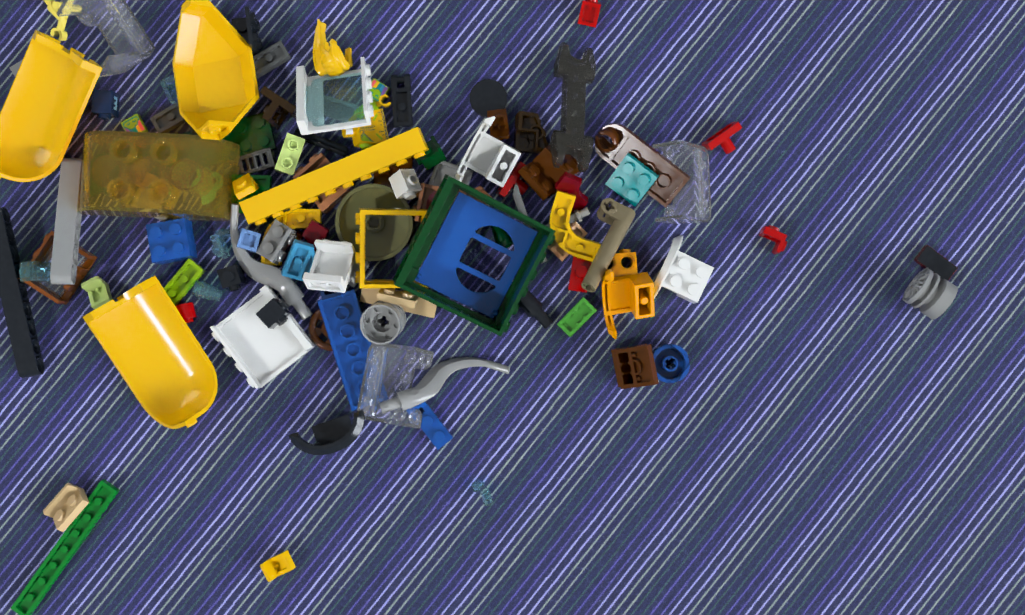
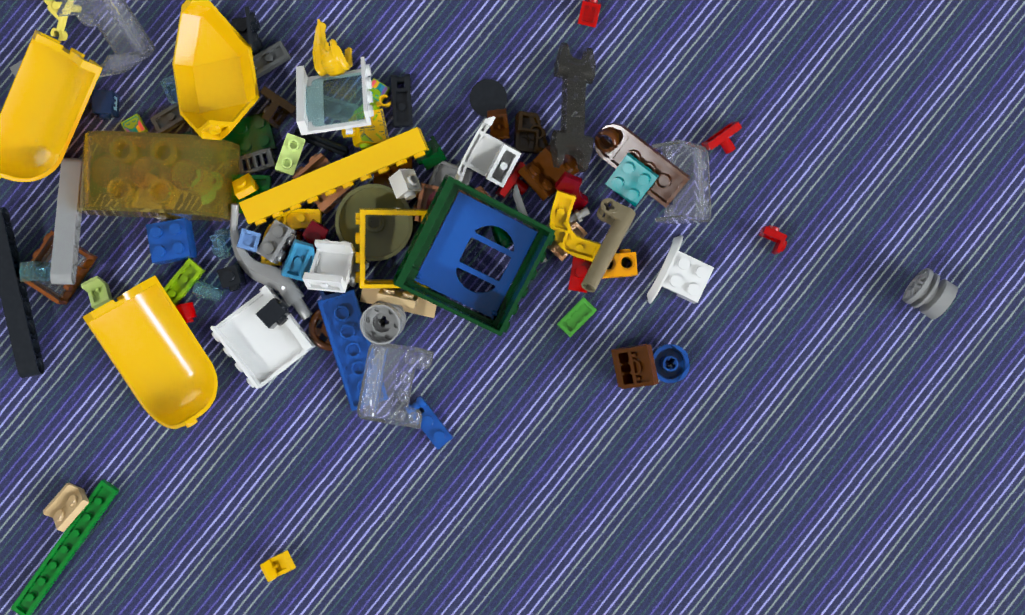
(332, 434): black piece -> none
(433, 382): light grey animal -> none
(485, 492): clear light blue arm -> none
(533, 308): black arm -> none
(626, 294): light orange piece -> none
(934, 261): black tile -> none

